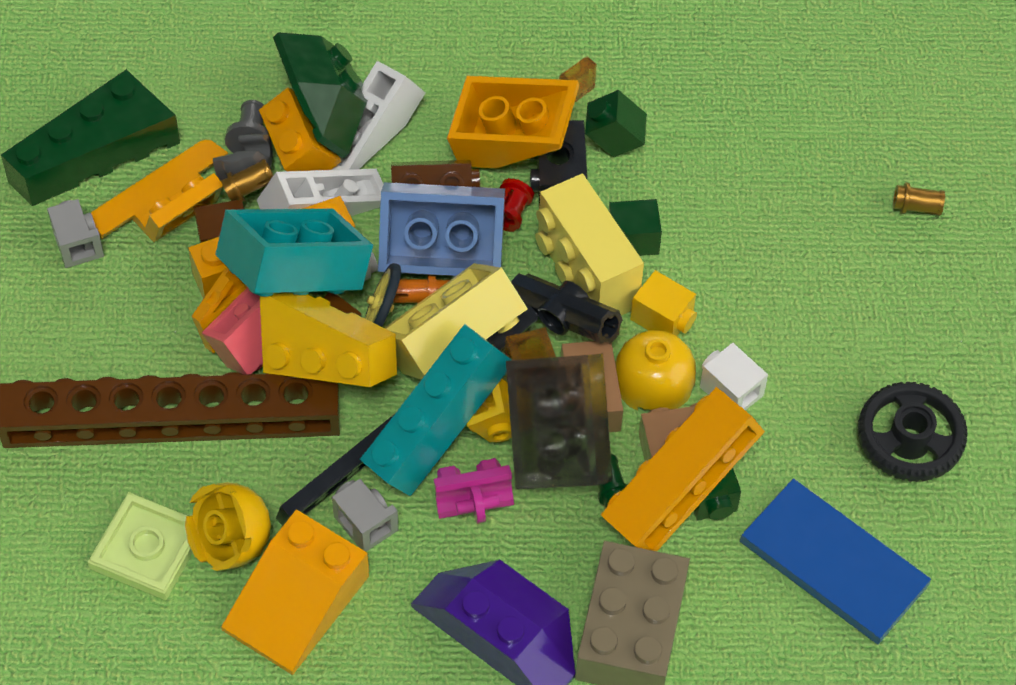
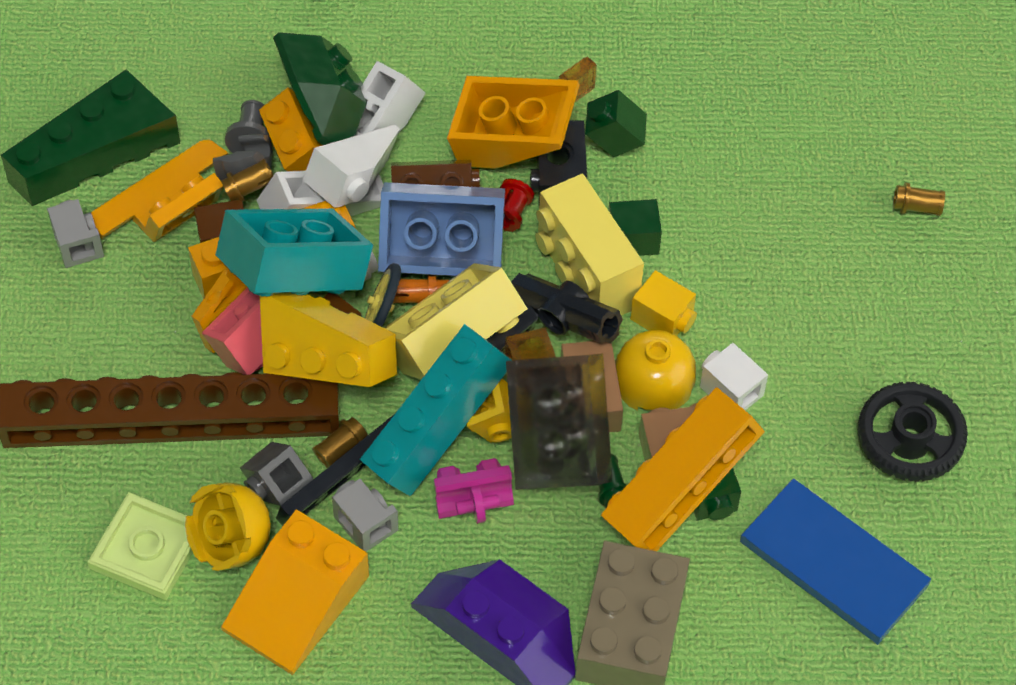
(276, 473): none -> dark grey brick
(340, 441): none -> pearl gold pin
(348, 167): none -> white slope

